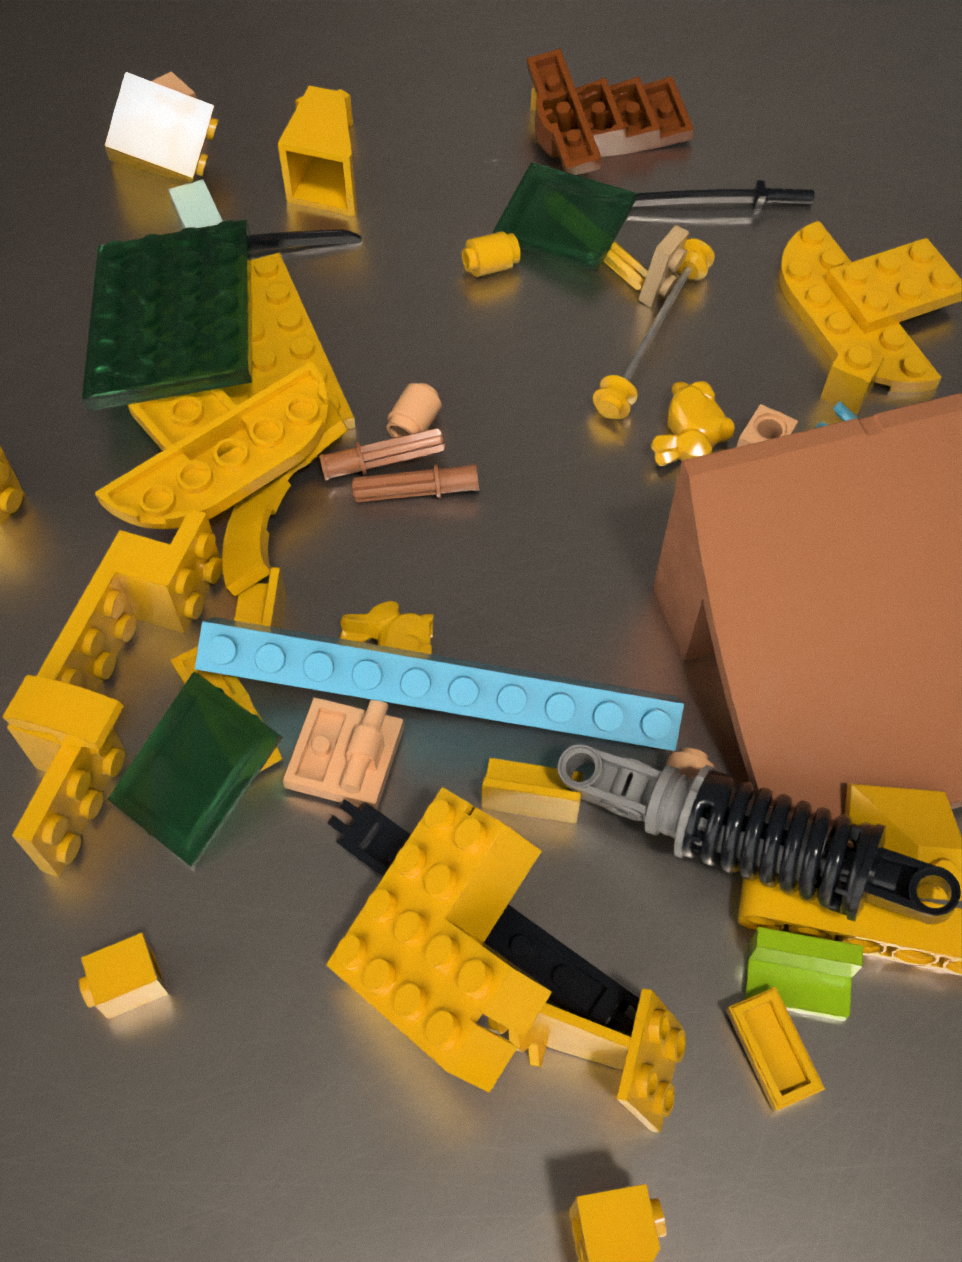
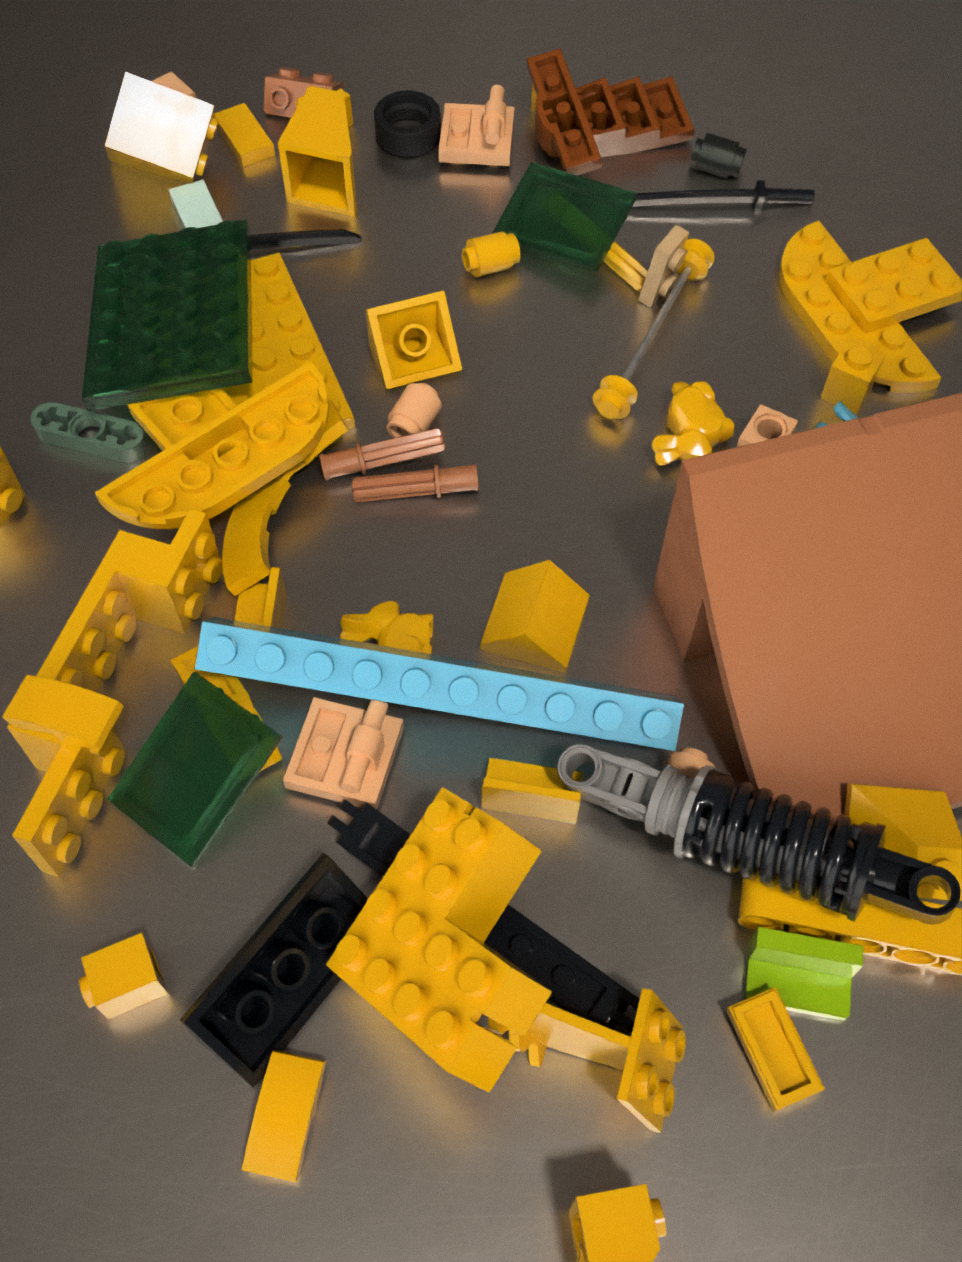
(101, 444): none -> sand green beam
(244, 135): none -> yellow tile
(277, 974): none -> black slope
(284, 1115): none -> yellow slope
(288, 85): none -> nougat bracket
(407, 105): none -> black tyre
(412, 340): none -> yellow slope
(478, 132): none -> light nougat plate
(536, 616): none -> yellow slope
(718, 156): none -> pearl dark grey brick

